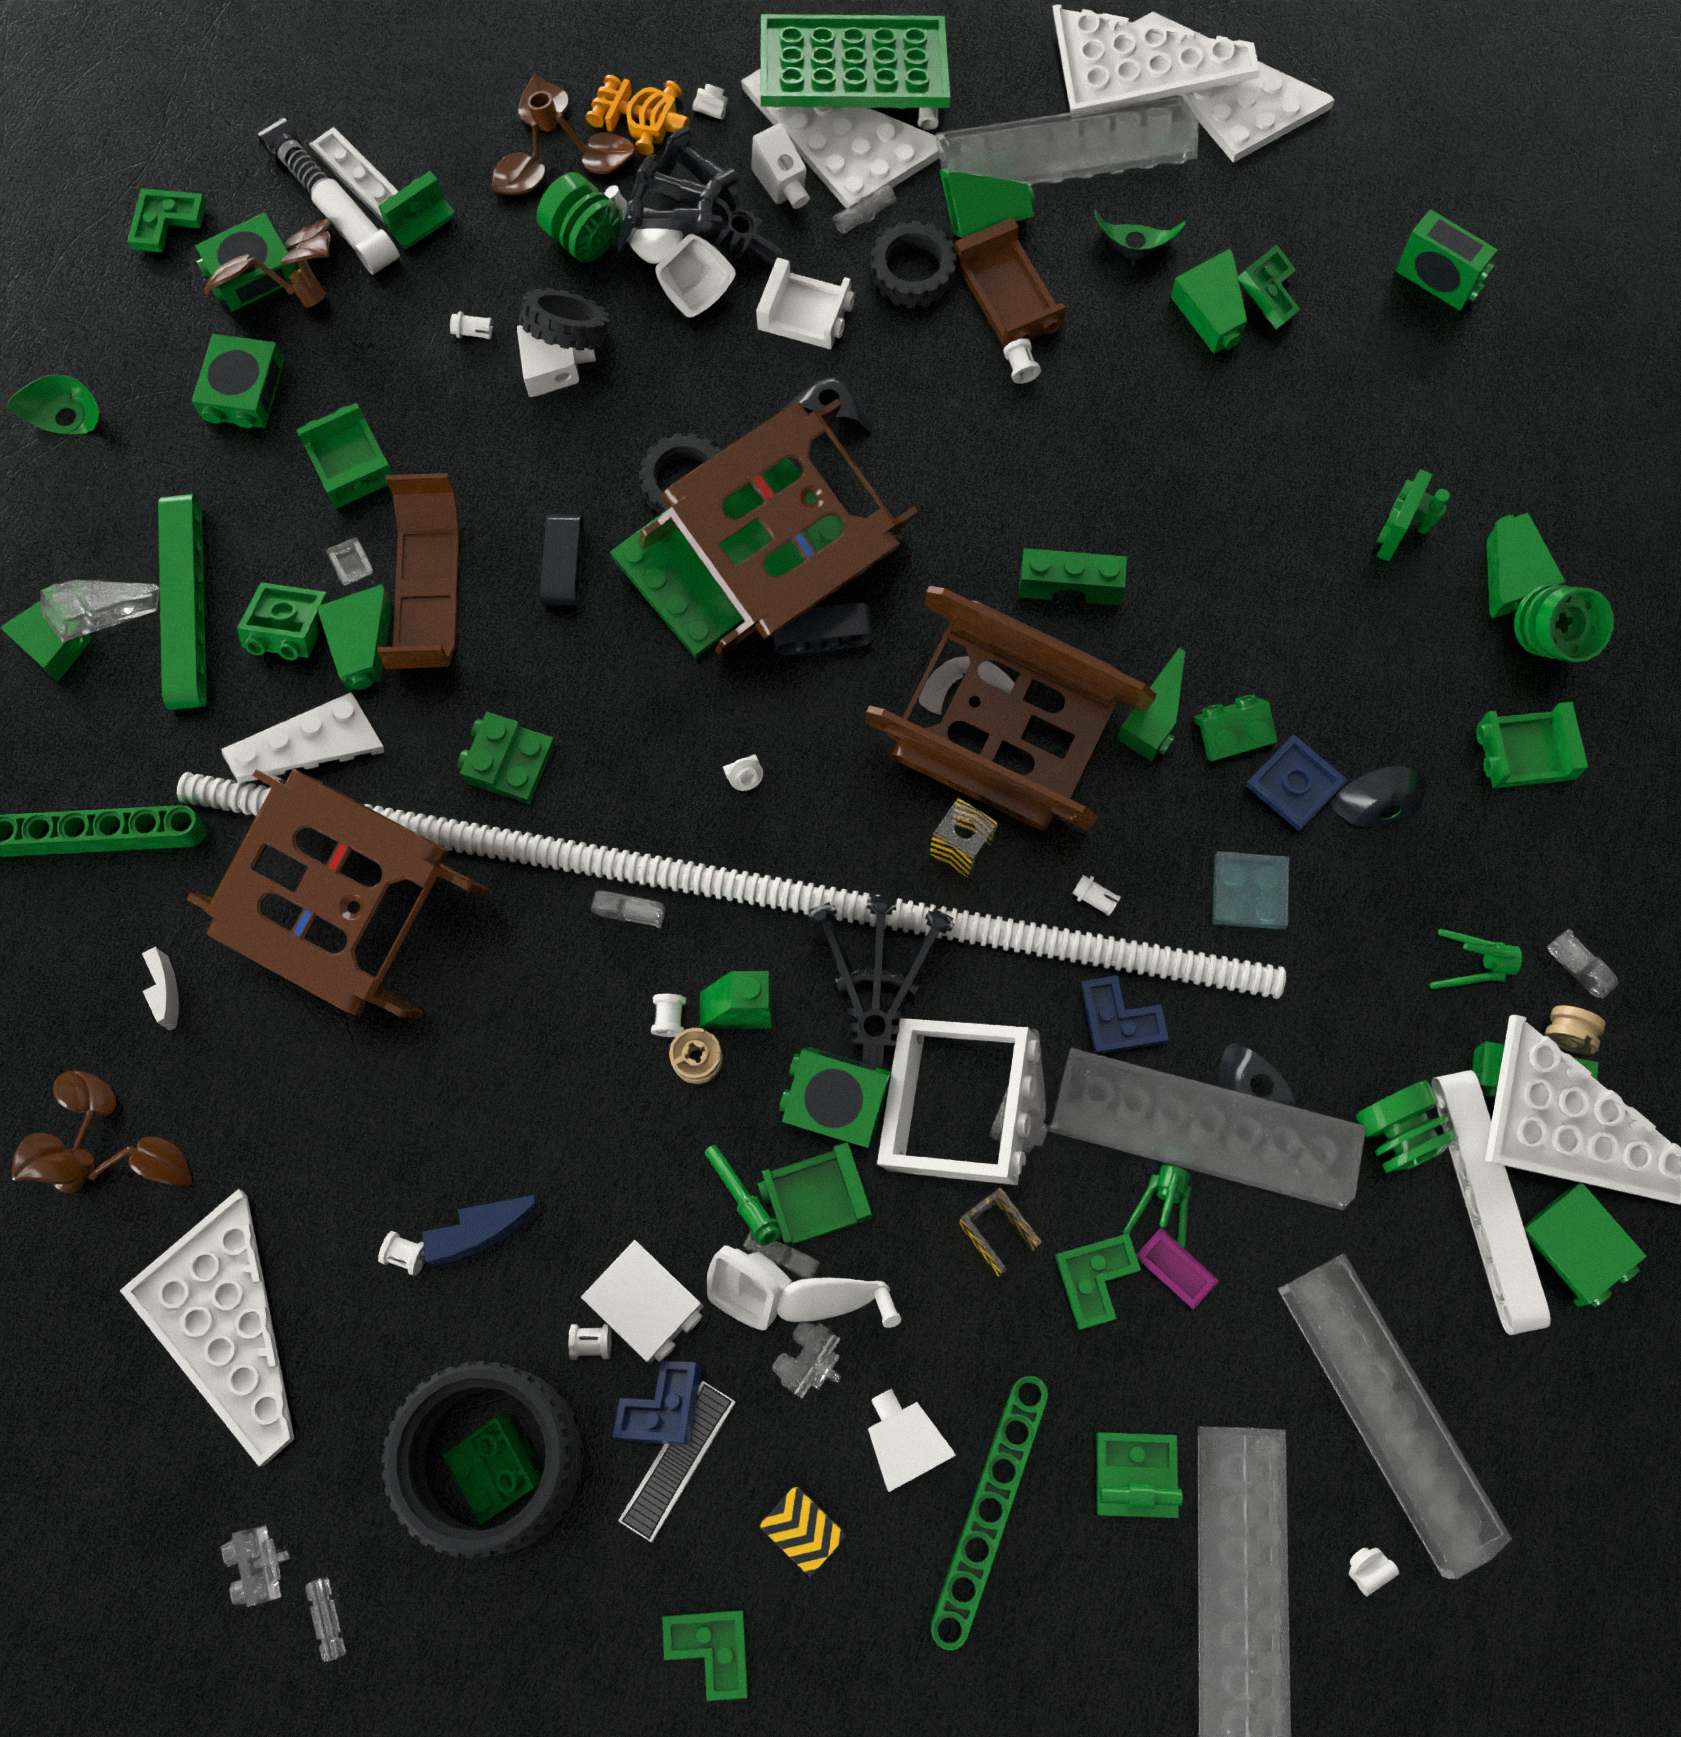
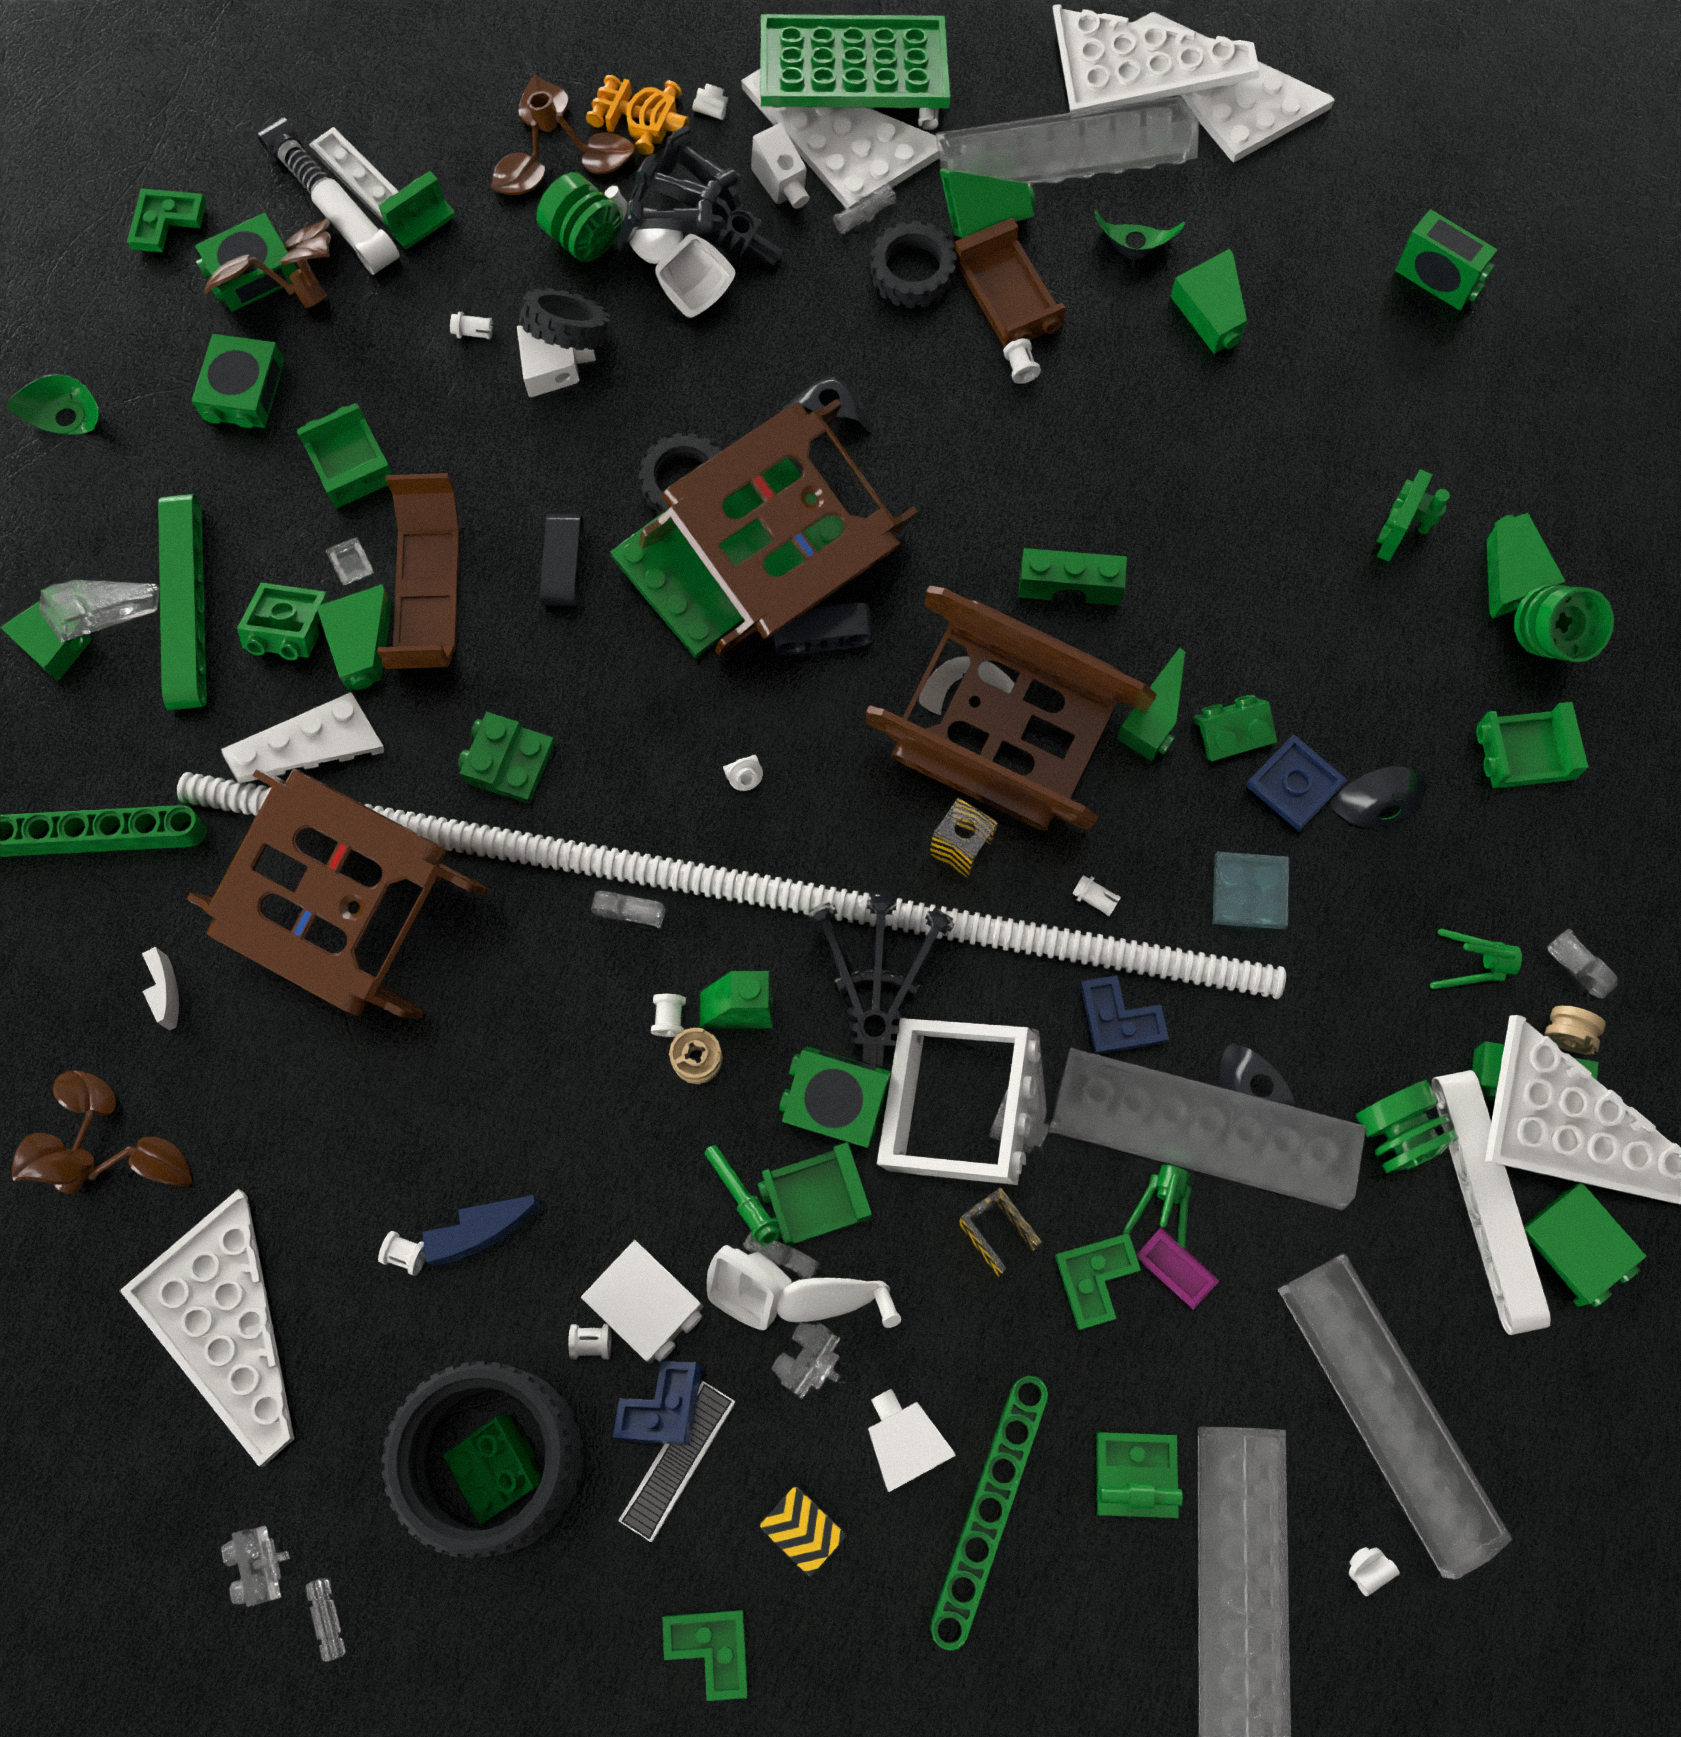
(803, 307): white panel -> none
(1264, 285): green plate -> none

